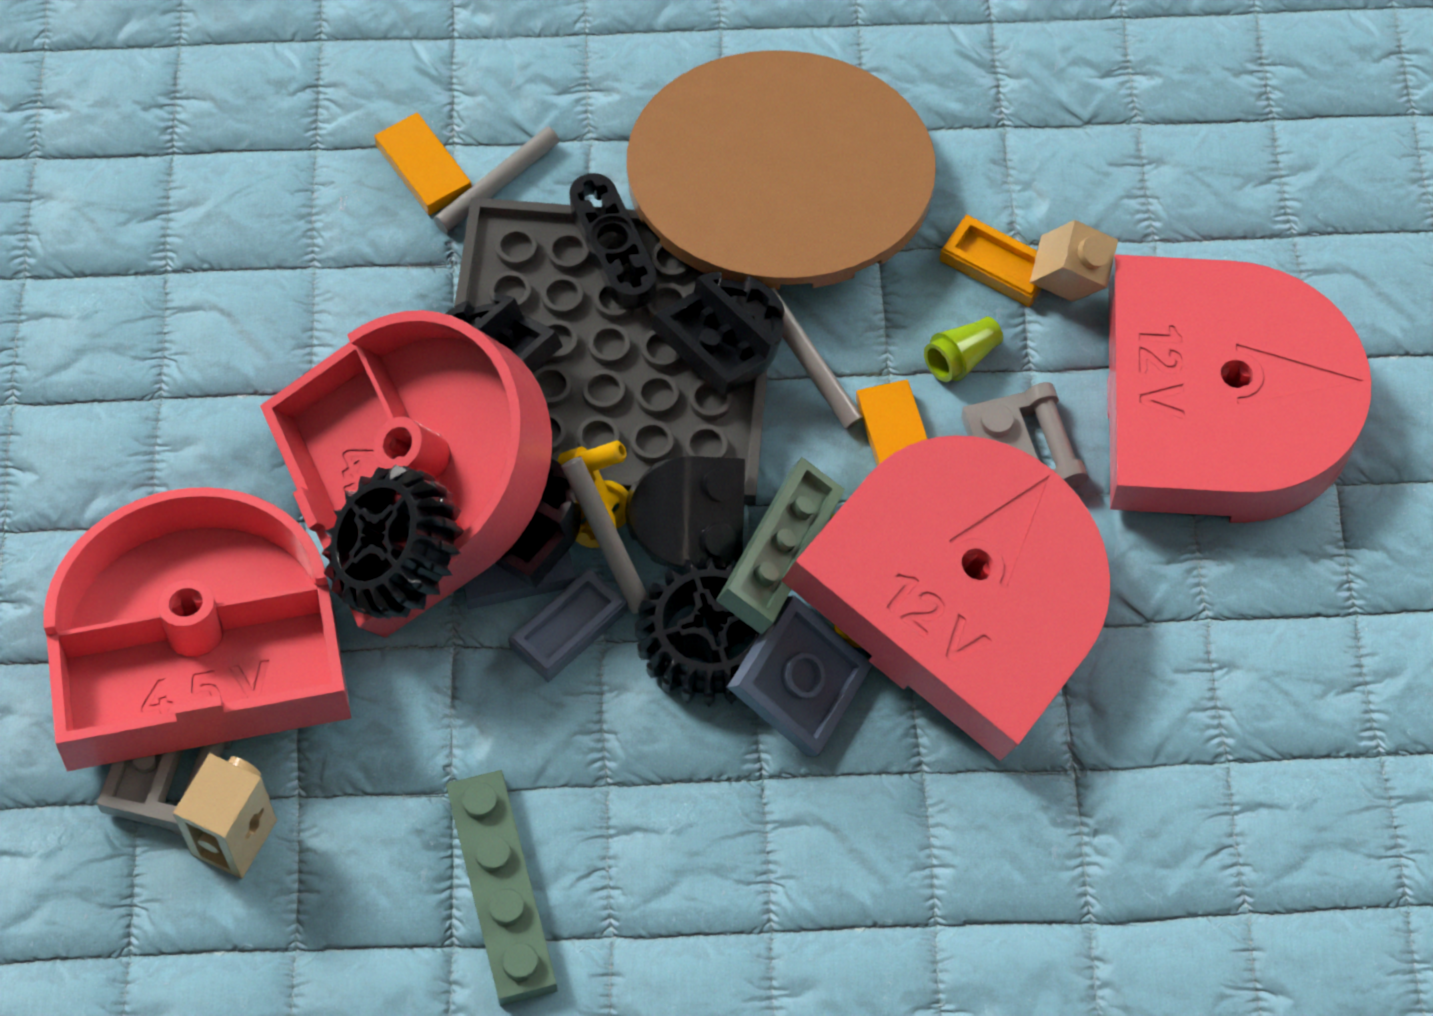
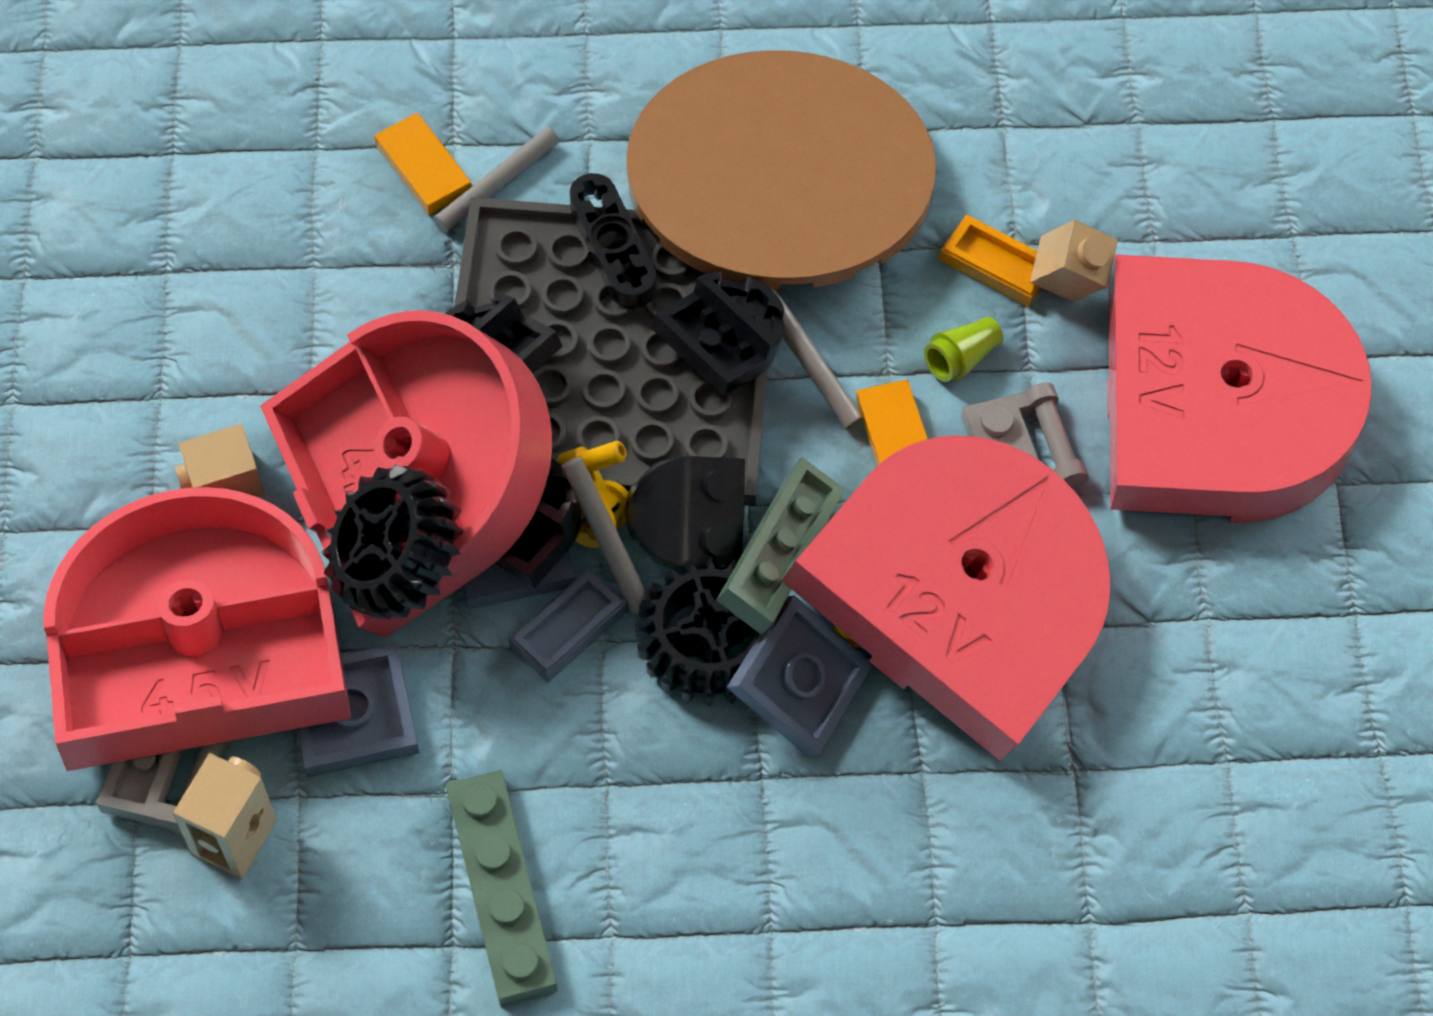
(220, 461): none -> tan brick
(379, 721): none -> sand blue tile

